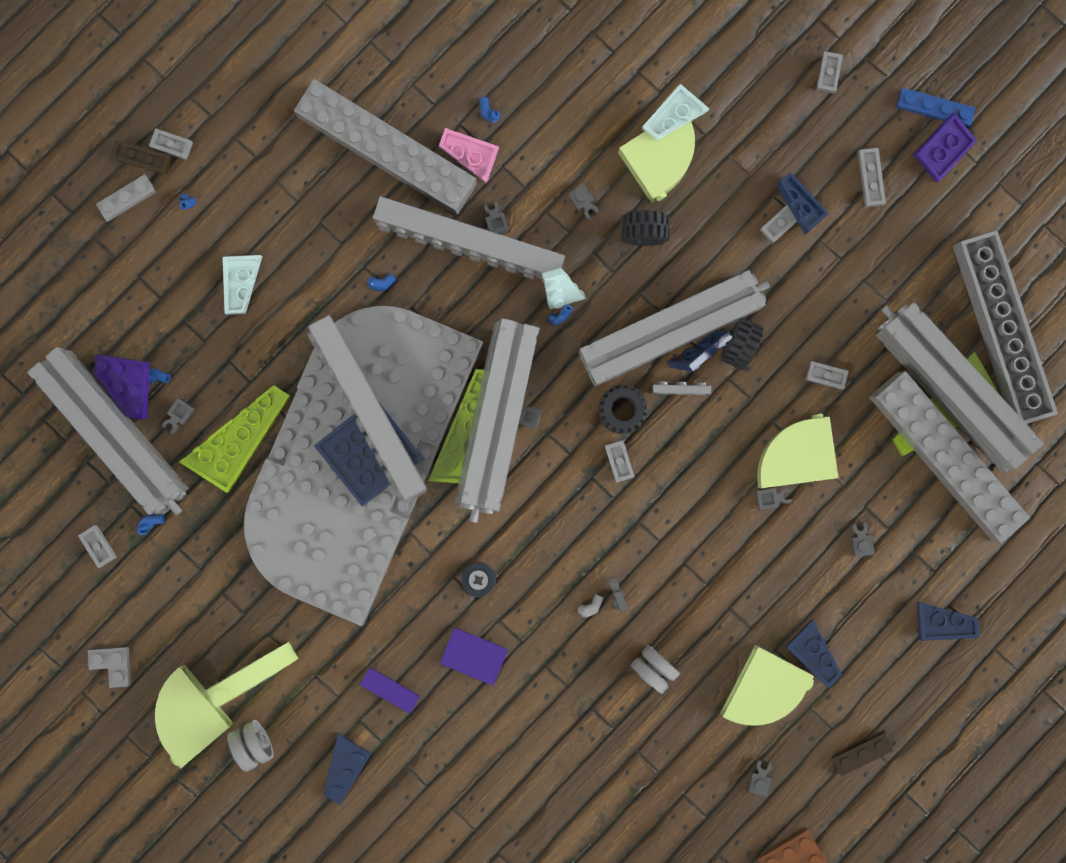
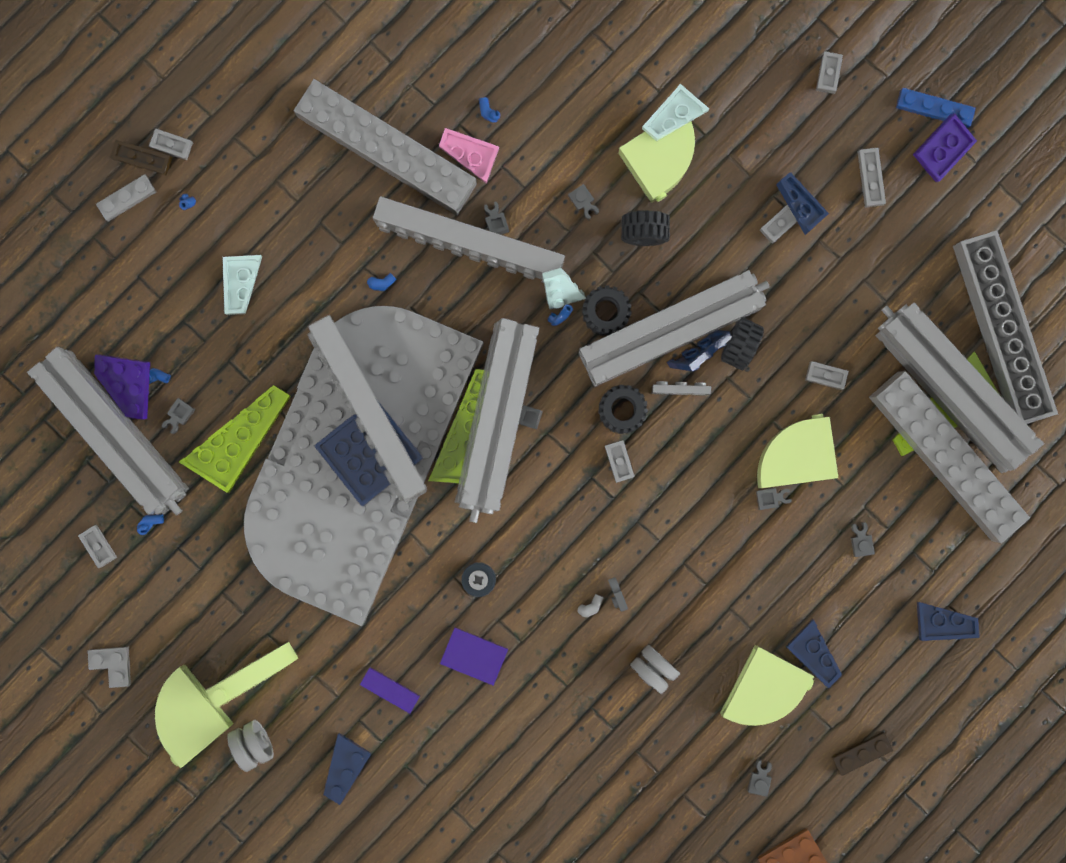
(606, 294): none -> black tyre

